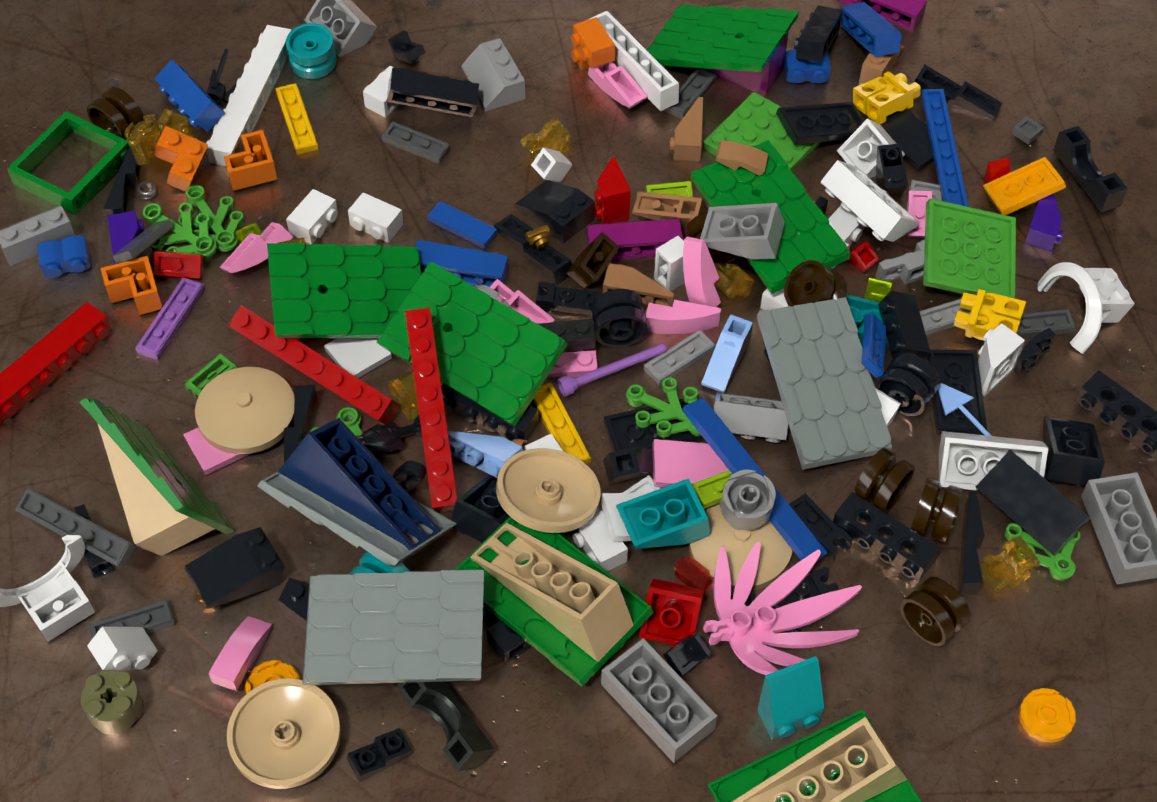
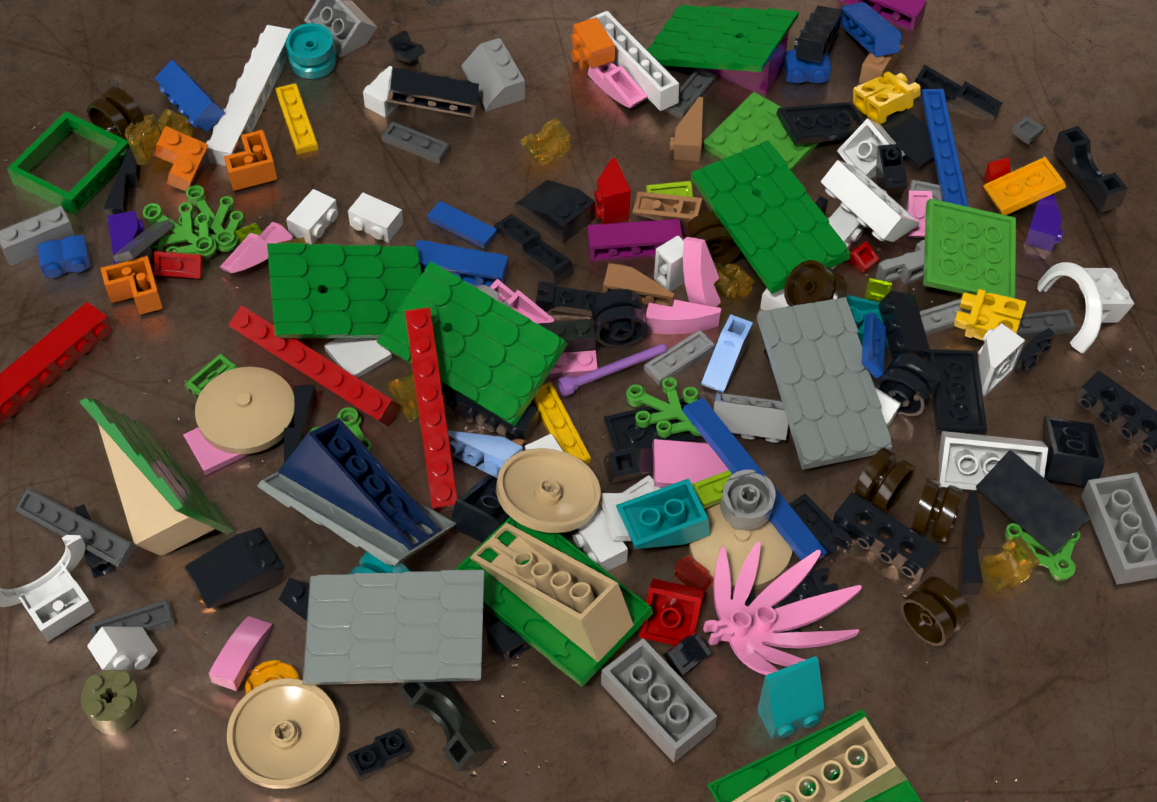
(147, 195): flat silver piece -> none
(170, 318): medium lavender tile -> none
(216, 89): black plant -> none
(387, 437): black animal -> none
(410, 475): black beam -> none
(539, 237): pearl gold plate -> none
(551, 165): white brick -> none
(593, 260): dark brown slope -> none
(737, 154): medium nougat slope -> none
(744, 230): light grey slope -> none
(954, 399): light blue piece -> none
(1047, 715): light orange tile -> none

